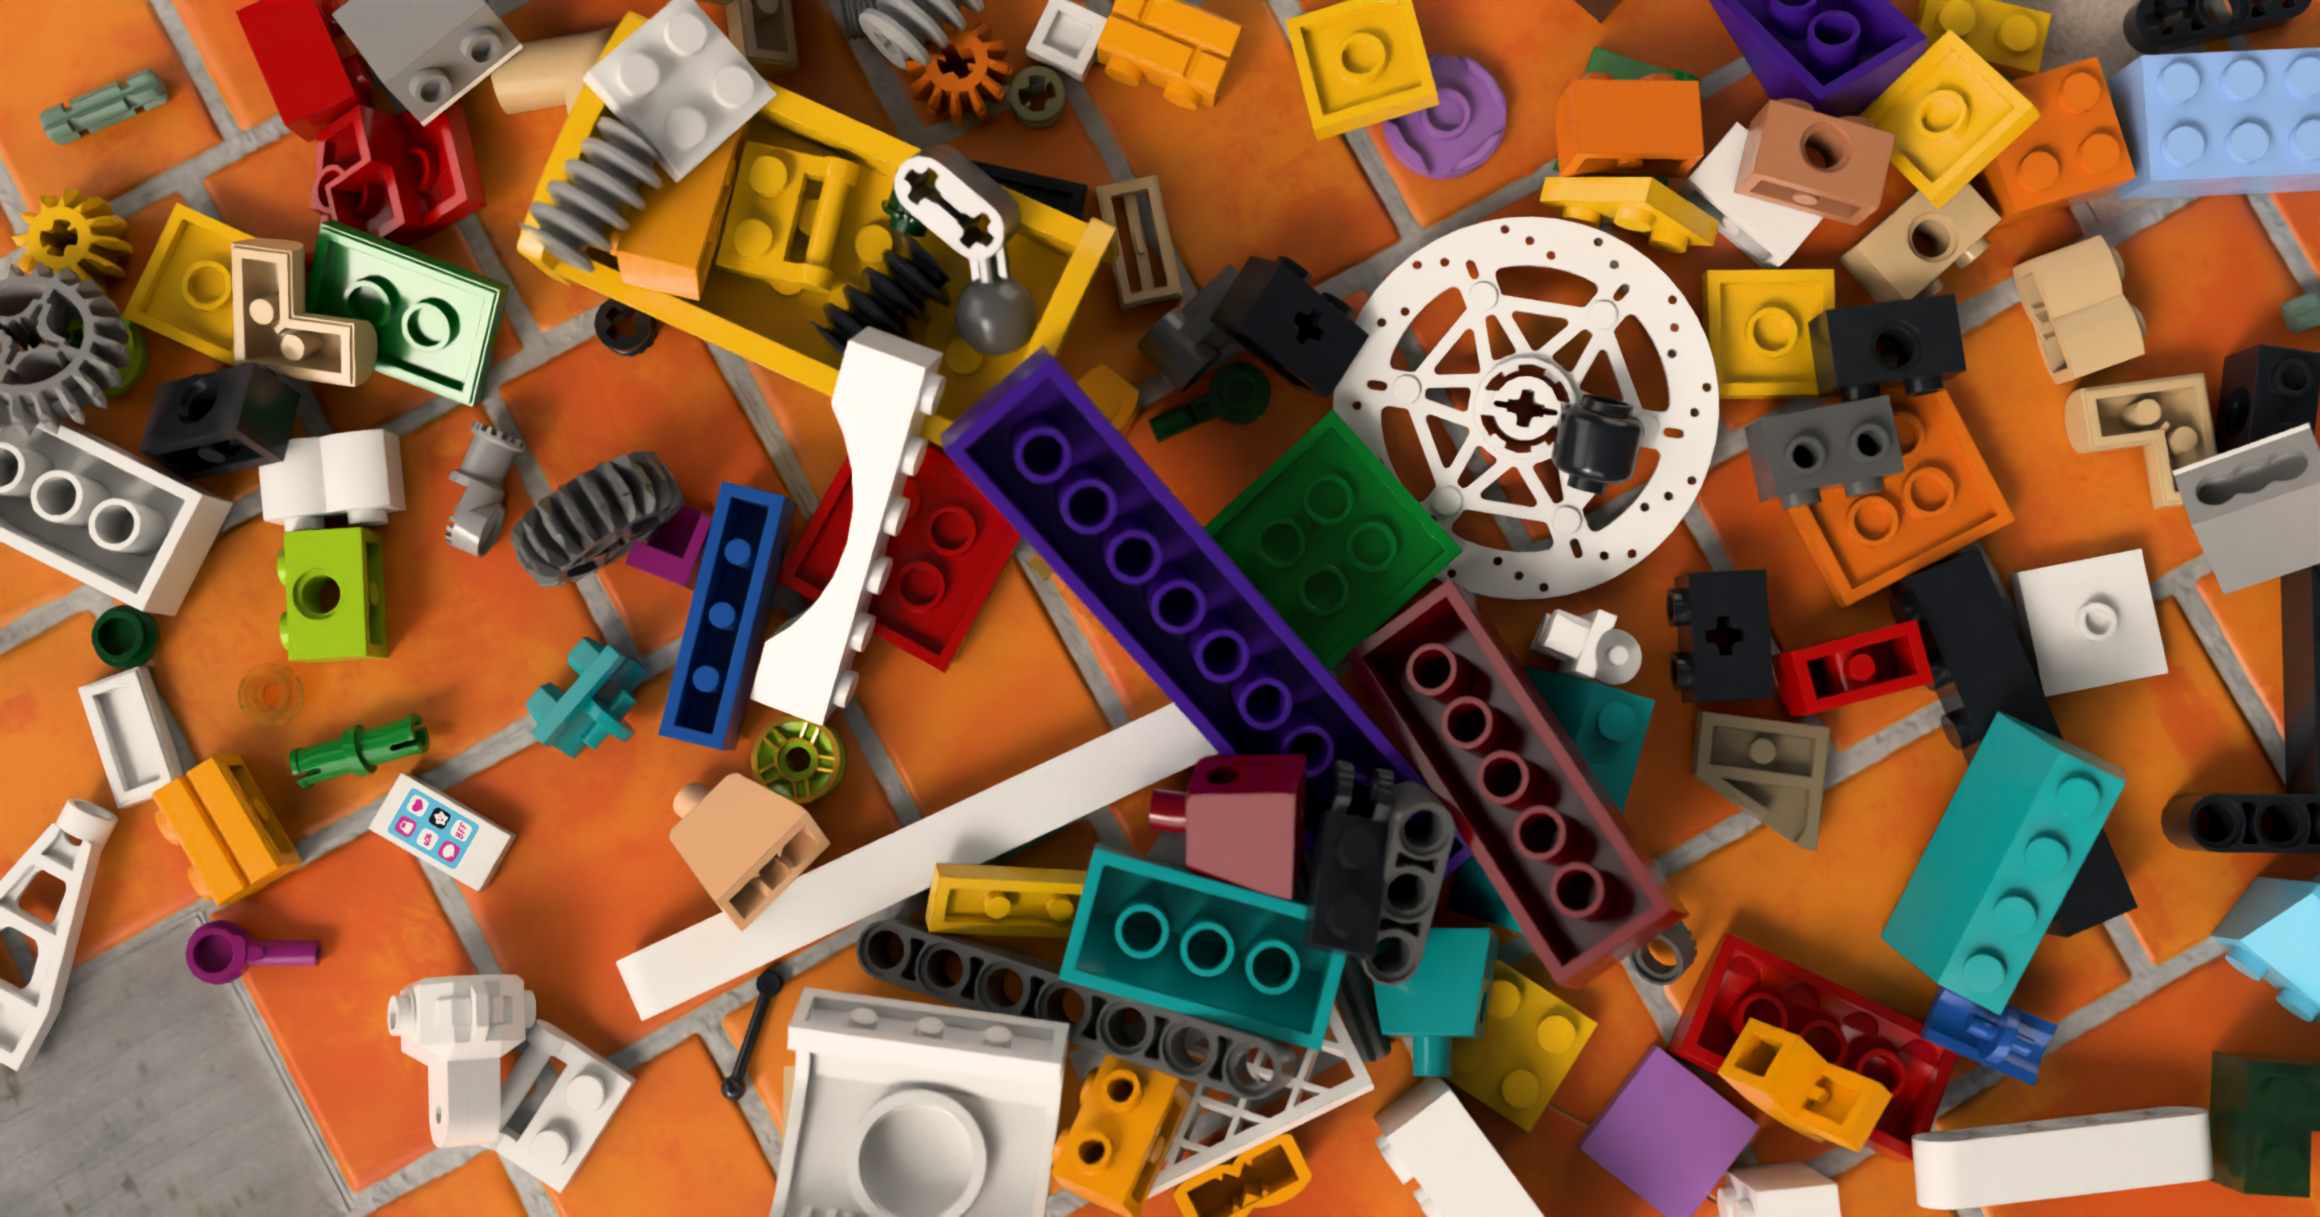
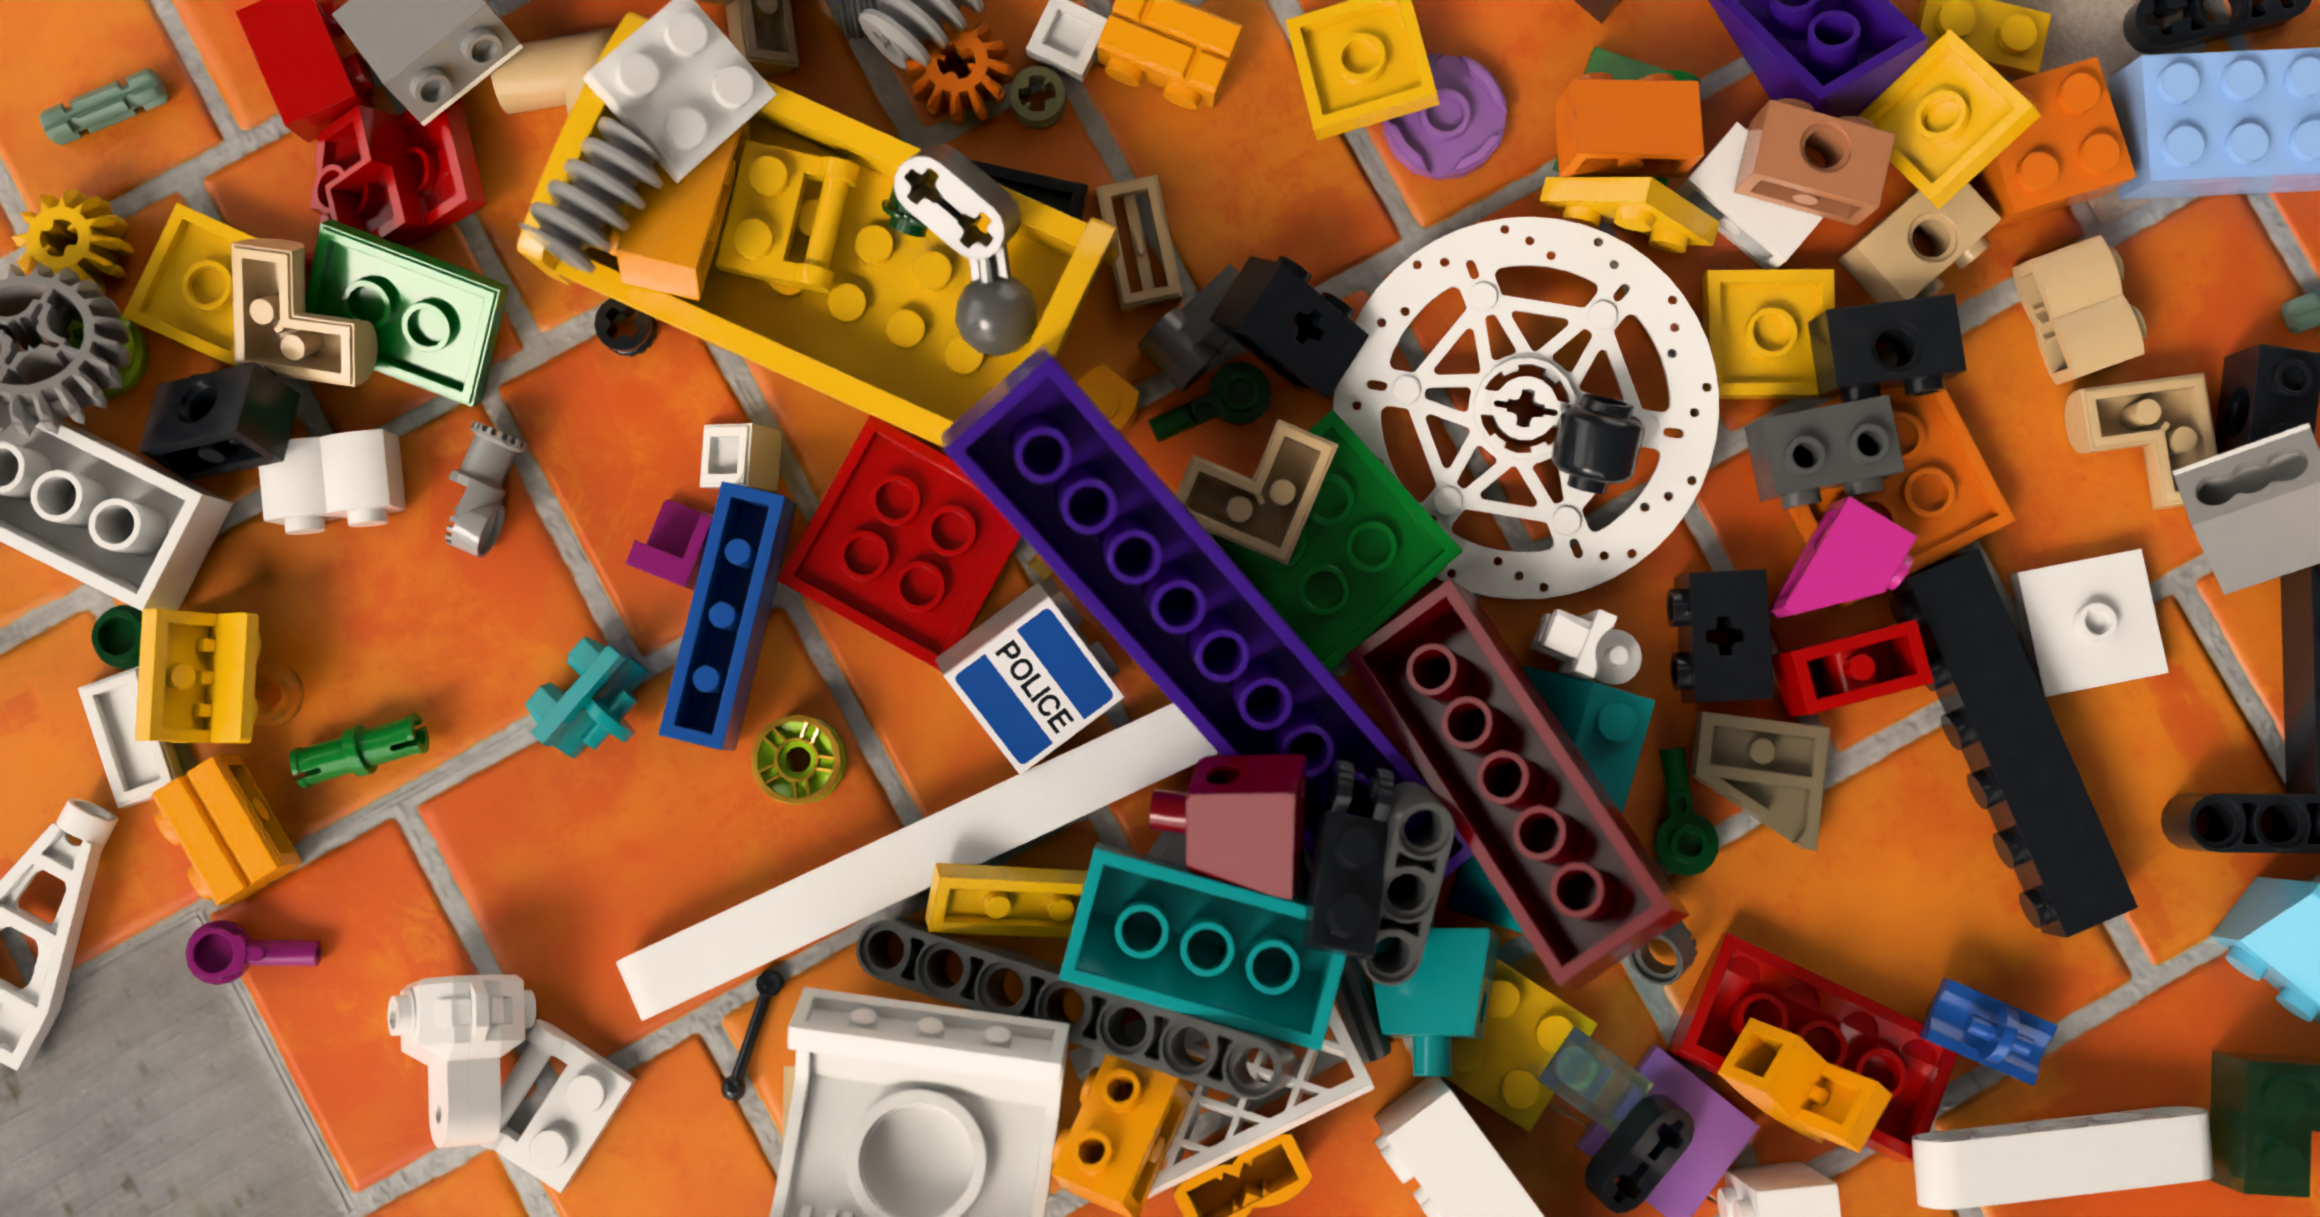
(197, 677): none -> yellow bracket
(358, 621): lime brick -> none
(442, 831): tile -> none
(596, 518): dark grey gear -> none
(741, 455): none -> white slope
(744, 843): light nougat torso -> none
(881, 409): white arch -> none
(889, 297): black piece -> none
(1031, 676): none -> piece
(1271, 507): none -> tan brick
(1595, 1080): none -> clear light blue brick
(1639, 1153): none -> black beam
(1683, 839): none -> dark green plate
(1845, 559): none -> dark pink slope
(2002, 860): teal slope -> none

